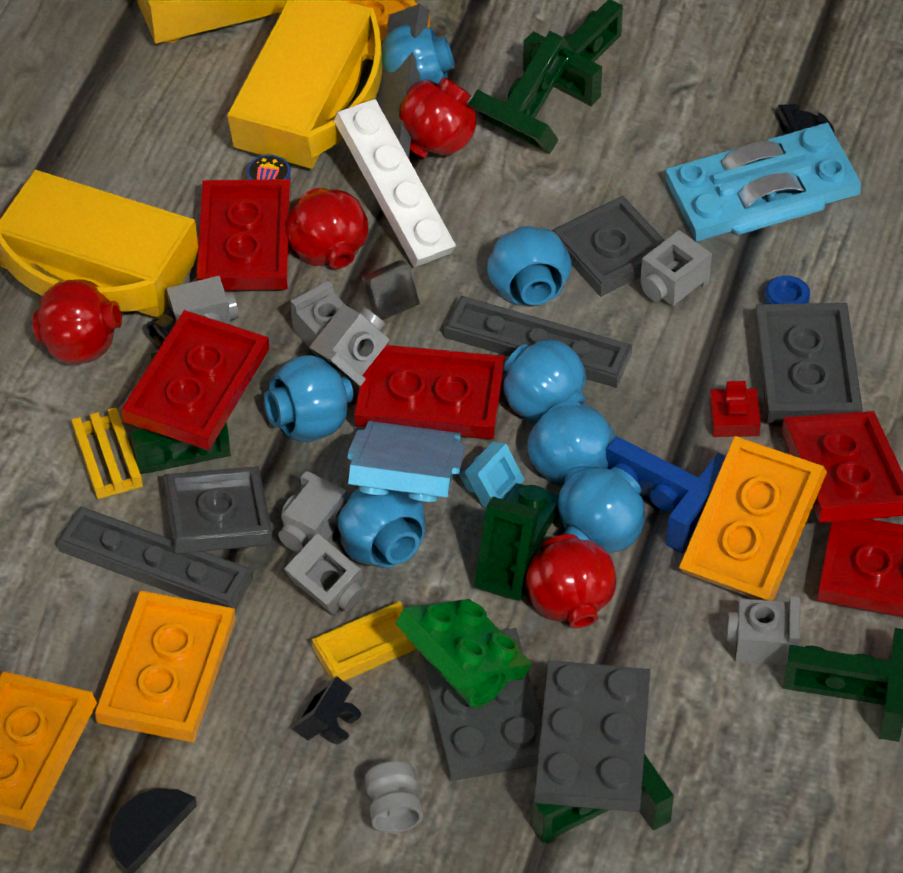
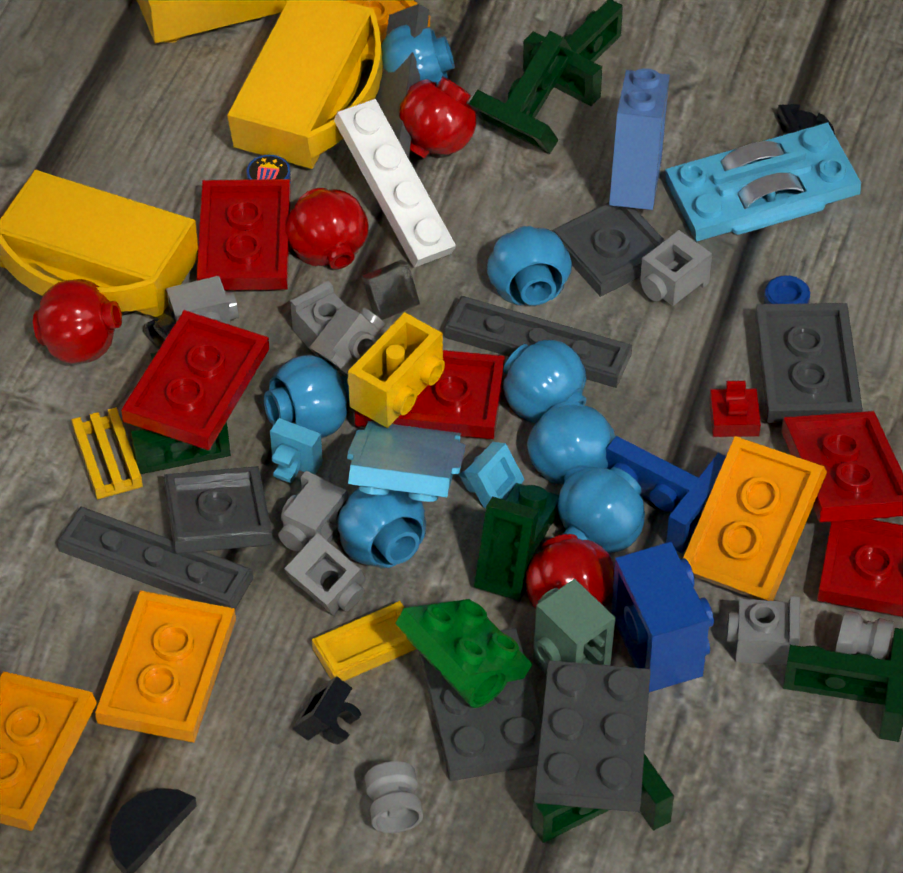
(294, 450): none -> medium azure tile
(396, 370): none -> yellow brick
(572, 628): none -> sand green brick
(639, 139): none -> medium blue window
(661, 615): none -> blue brick
(864, 638): none -> light grey wheel

